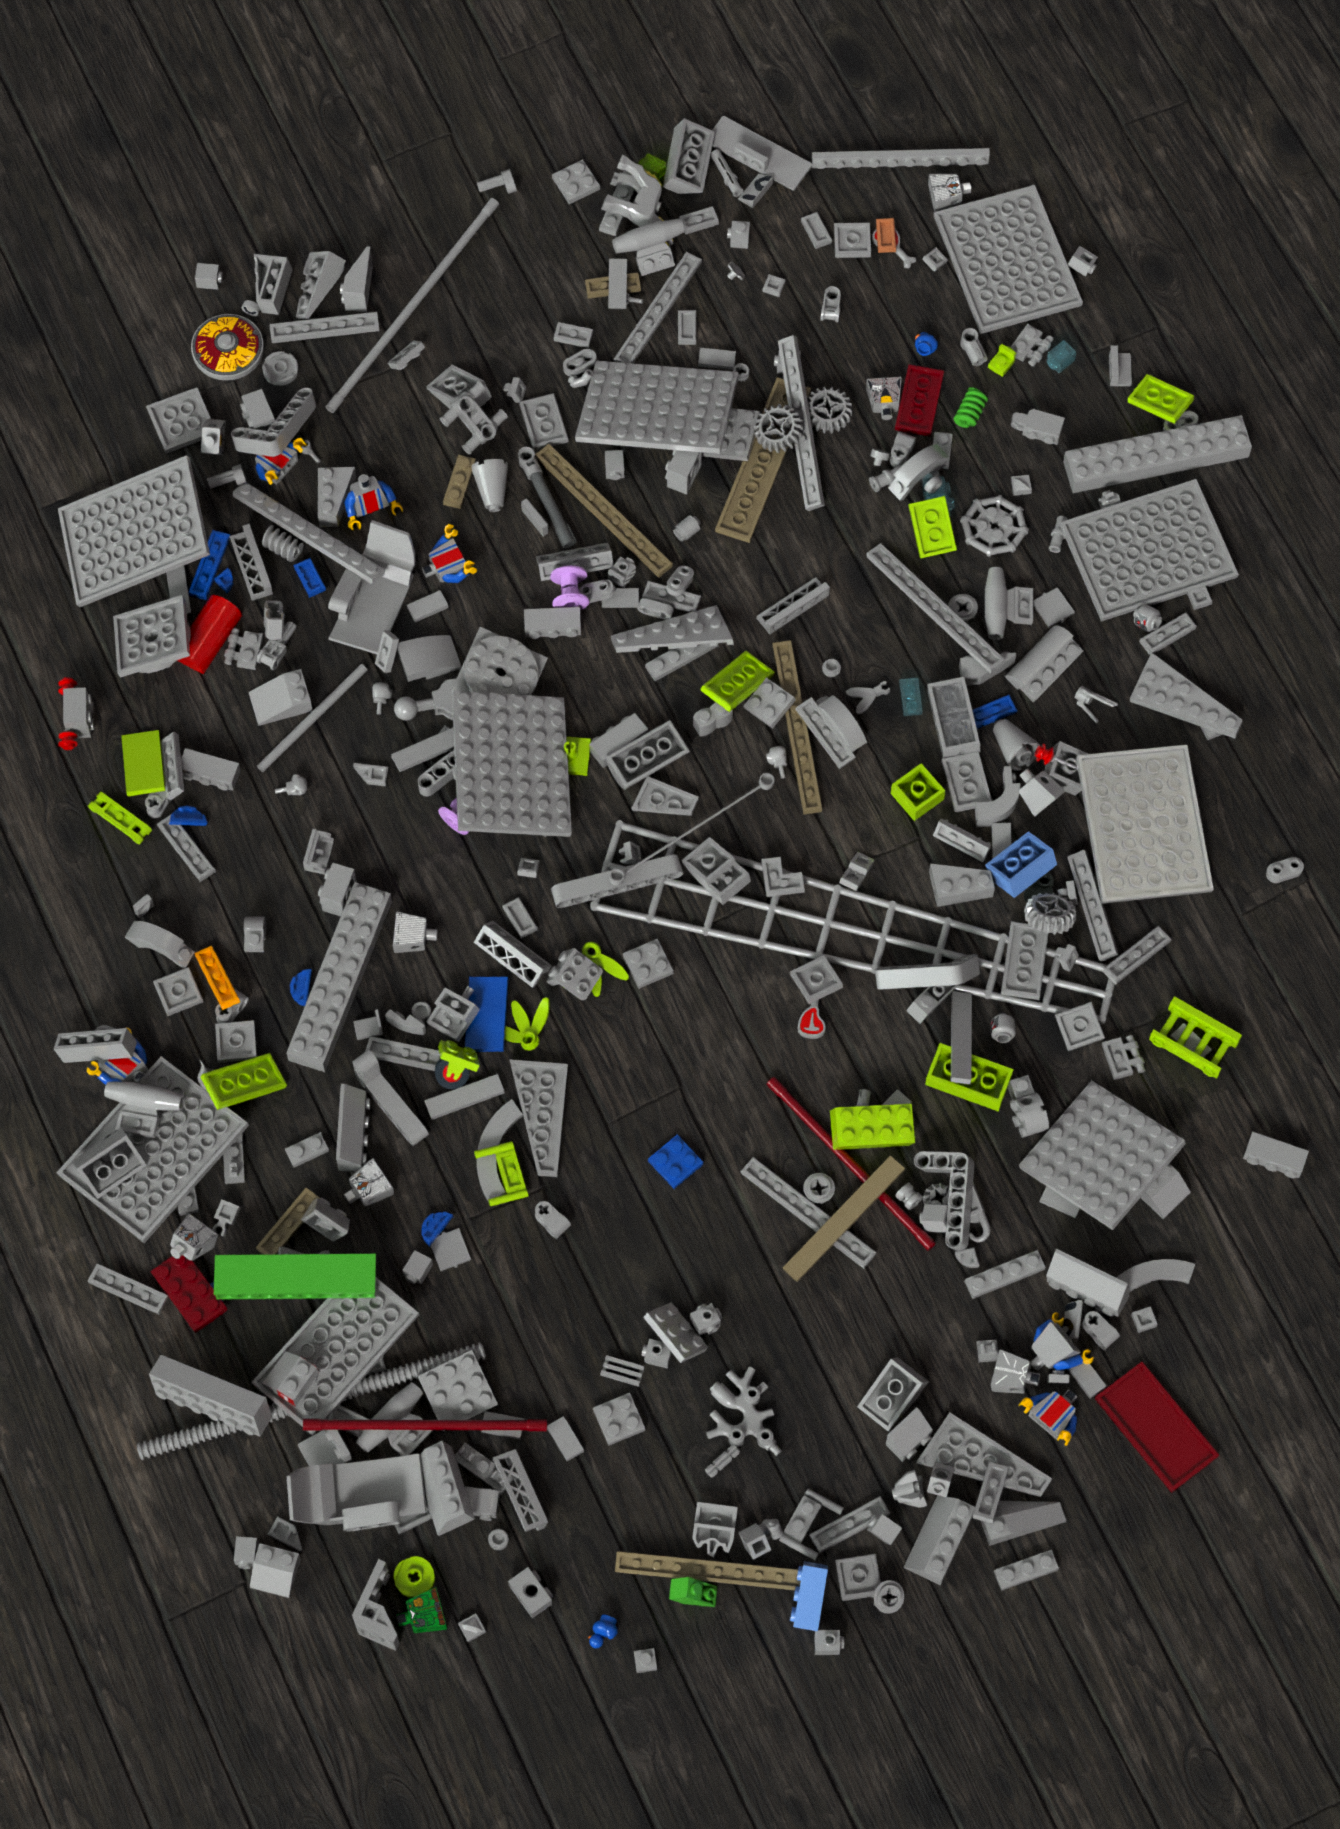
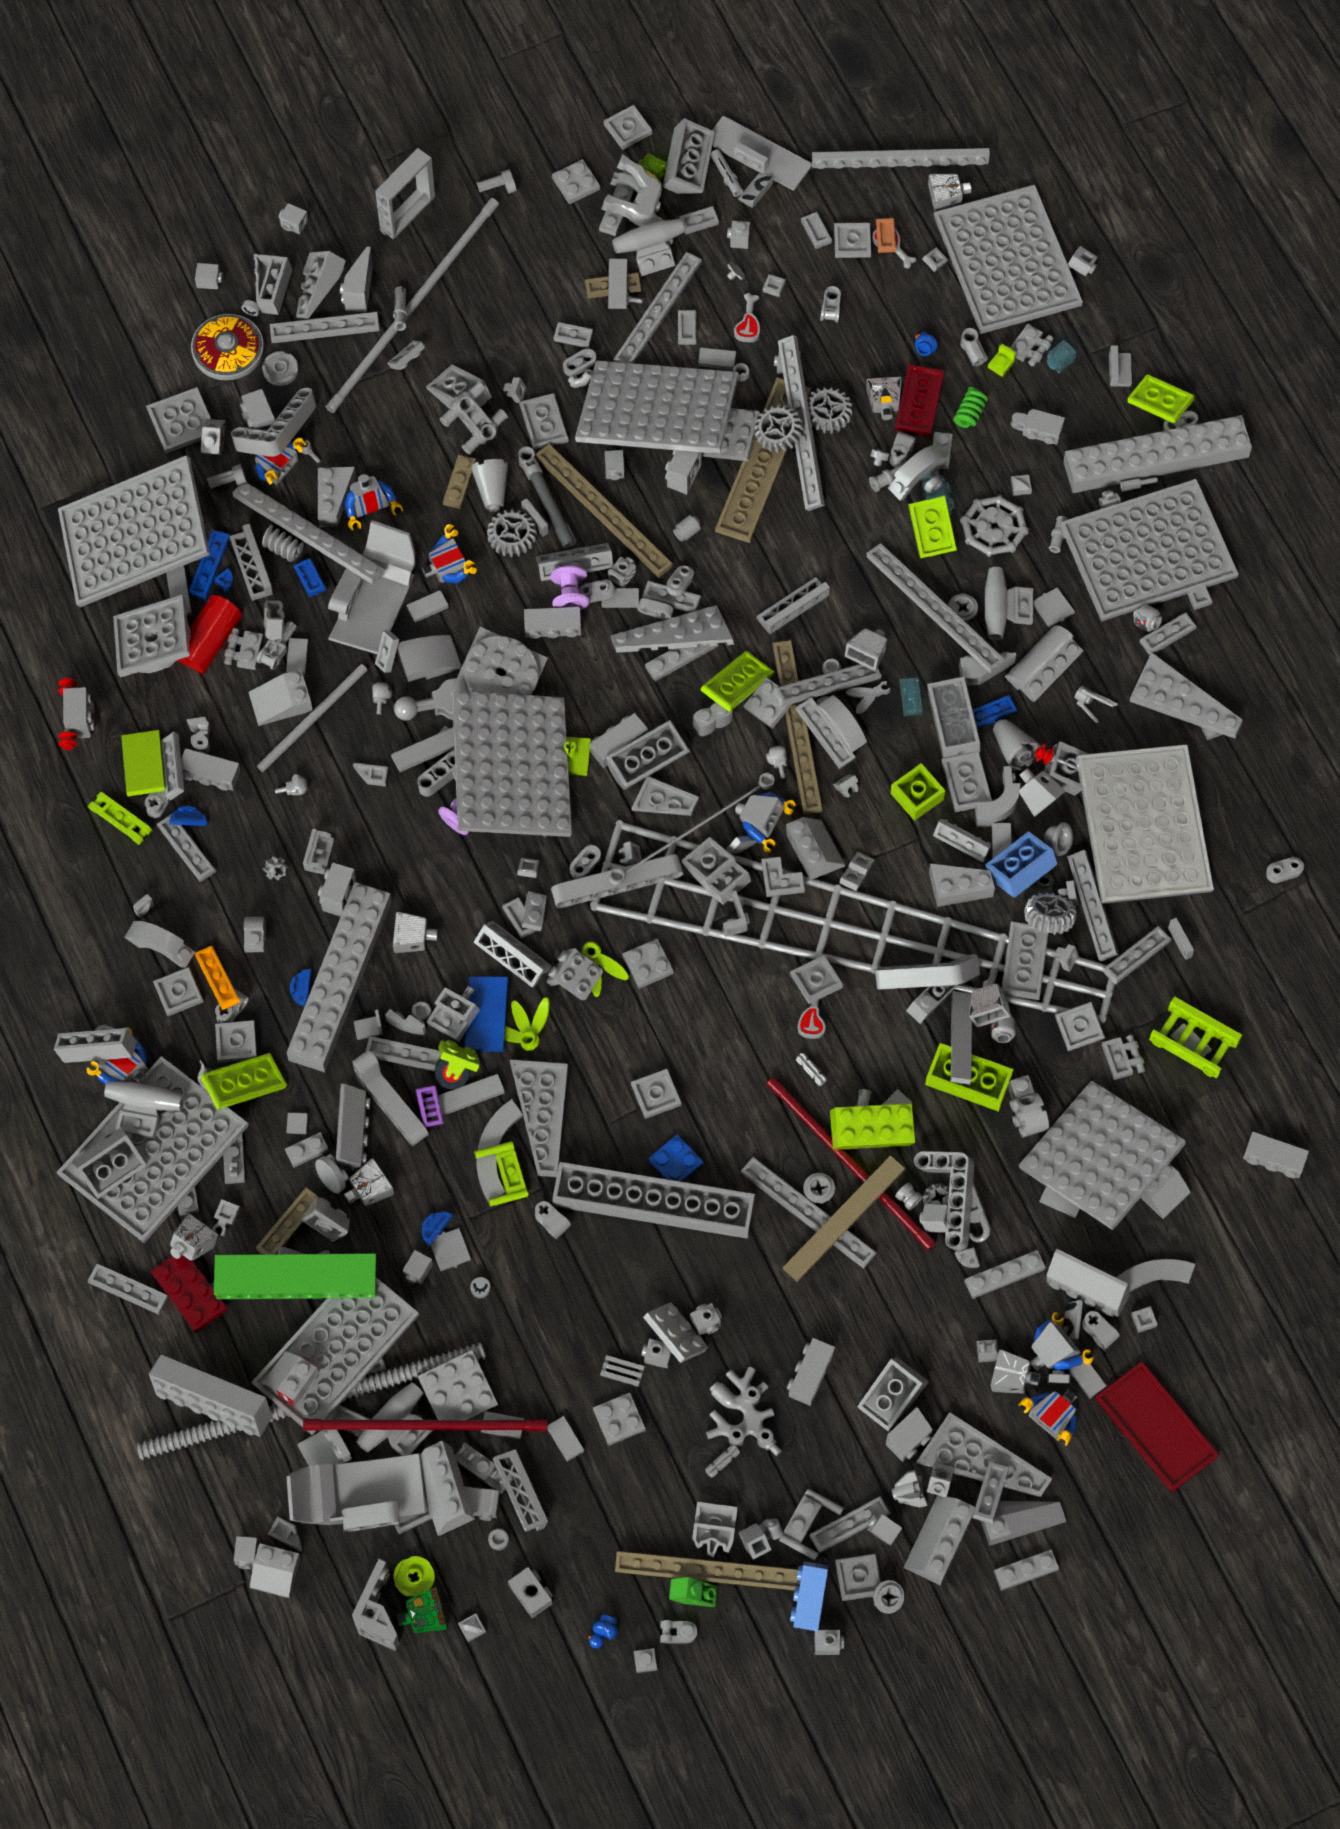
(200, 739): none -> light grey leg
(275, 868): none -> light grey gear
(293, 218): none -> light grey brick
(297, 655): none -> light grey tile
(297, 1123): none -> light grey tile
(331, 1174): none -> light grey tile
(400, 312): none -> light grey pin
(417, 165): none -> light grey window
(427, 1090): none -> medium lavender slope
(480, 1287): none -> light grey tile
(509, 542): none -> light grey gear
(534, 911): none -> light grey plate
(584, 863): none -> light grey plate
(627, 127): none -> light grey plate
(653, 1200): none -> light grey brick
(655, 1093): none -> light grey plate
(685, 1631): none -> light grey plate
(736, 926): none -> light grey bracket
(740, 844): none -> light grey tile
(748, 329): none -> light grey piece
(761, 815): none -> light grey torso
(810, 1371): none -> light grey brick
(811, 1069): none -> light grey axle
(813, 847): none -> light grey slope
(825, 684): none -> light grey tile
(845, 783): none -> light grey tile
(867, 648): none -> light grey torso
(988, 1004): none -> light grey torso
(1059, 838): none -> light grey hat
(1136, 483): none -> light grey axle
(1180, 938): none -> light grey tile

